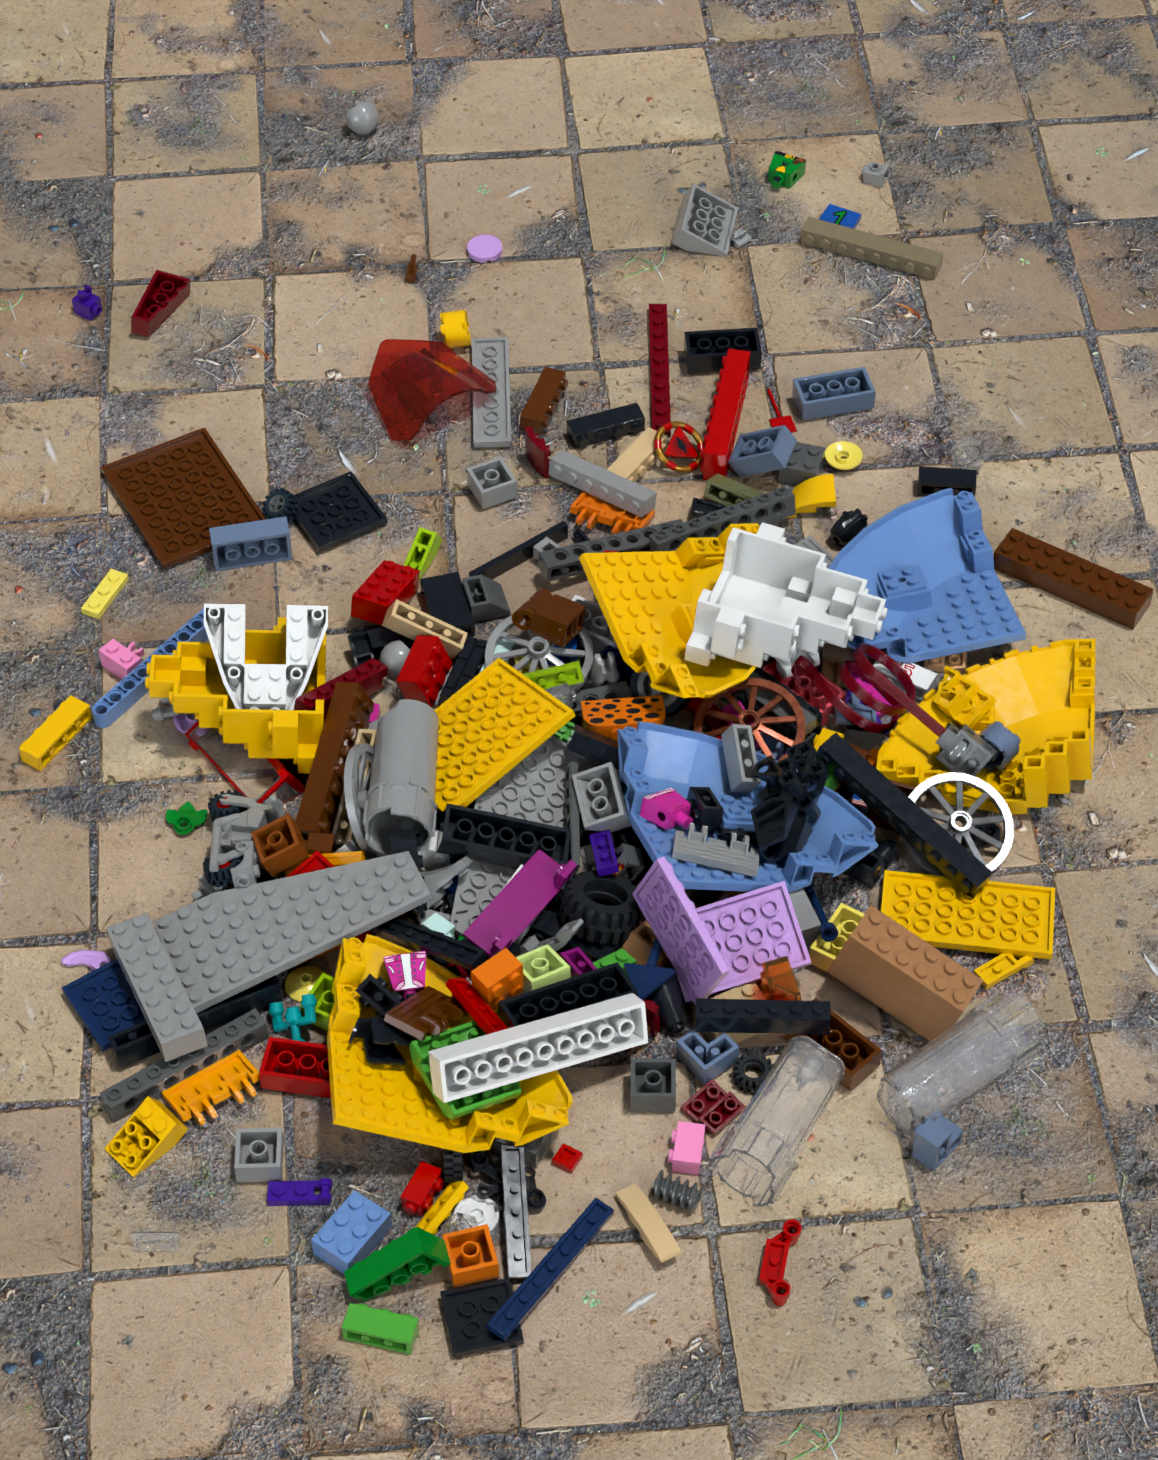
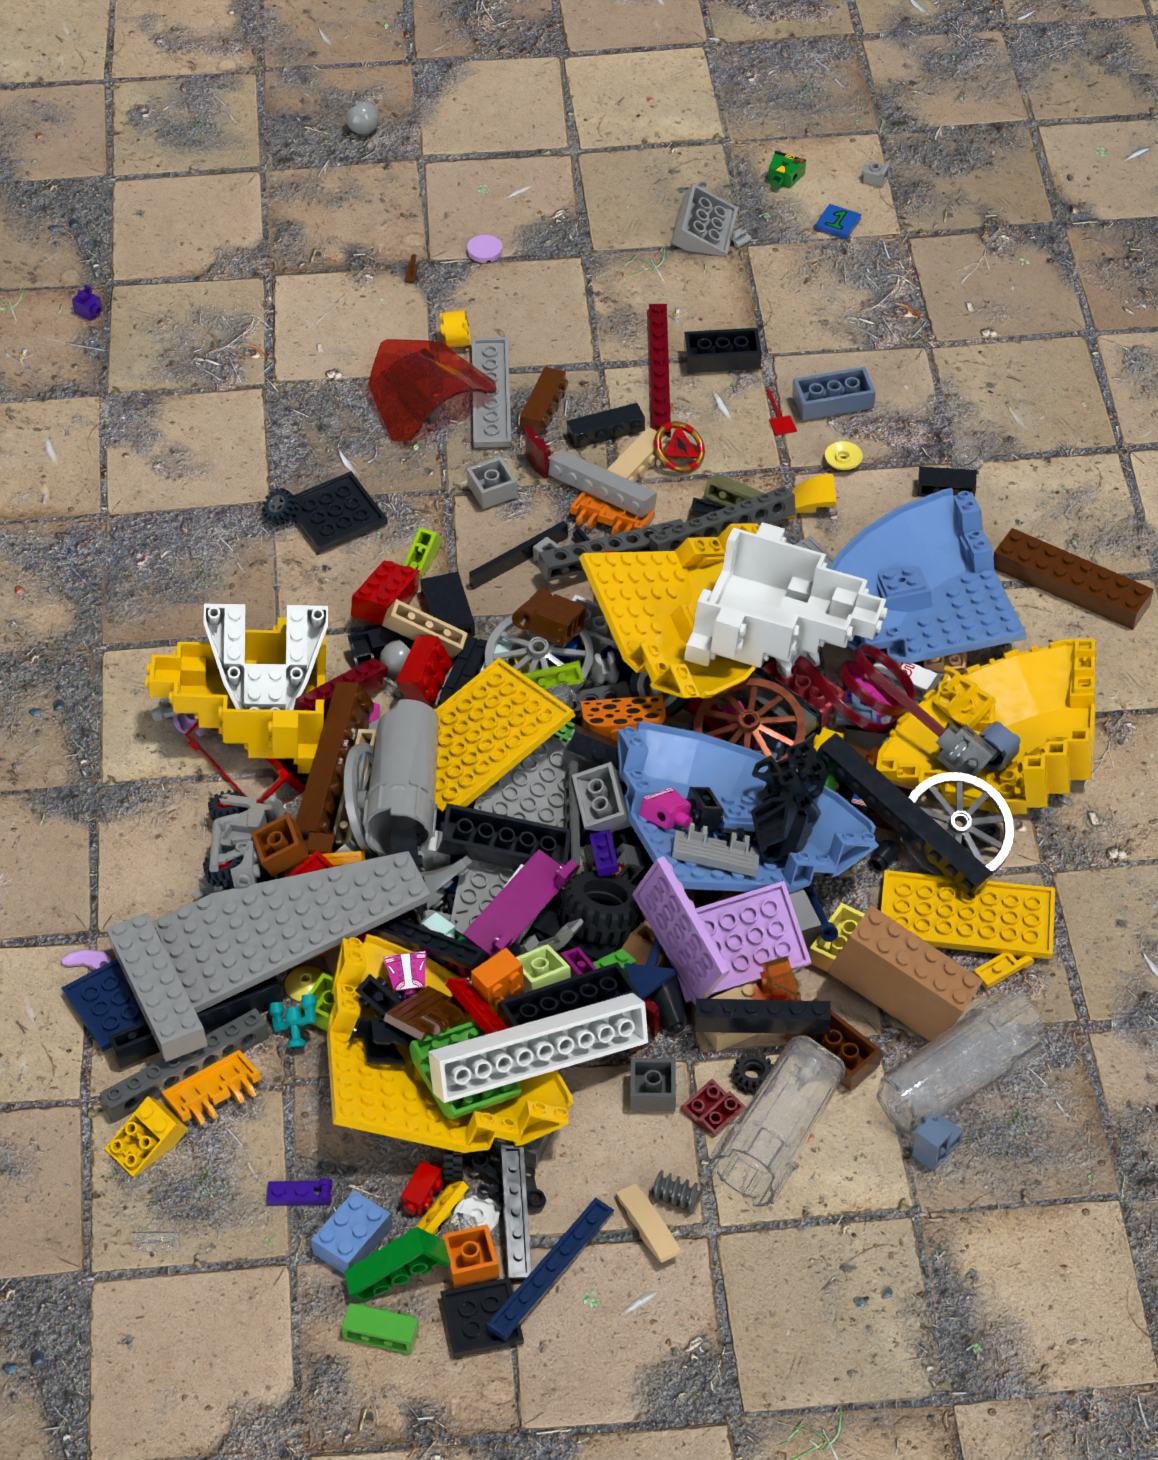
(55, 733): yellow brick -> none
(104, 594): light yellow plate -> none
(120, 659): bright pink brick -> none
(132, 686): medium blue beam -> none
(159, 301): dark red wedge -> none
(179, 494): reddish brown plate -> none
(187, 817): green plate -> none
(251, 543): sand blue brick -> none
(259, 1154): light grey brick -> none
(295, 1067): red brick -> none
(485, 598): dark grey slope -> none
(567, 1158): red tile -> none
(688, 1148): bright pink brick -> none
(705, 1058): sand blue brick -> none
(726, 413): red brick -> none
(740, 758): light grey brick -> none
(762, 451): sand blue brick -> none
(776, 1259): red plate -> none
(804, 463): dark grey brick -> none
(830, 669): medium nougat tile -> none
(848, 526): black piece -> none
(867, 869): black brick -> none
(871, 248): dark tan brick -> none

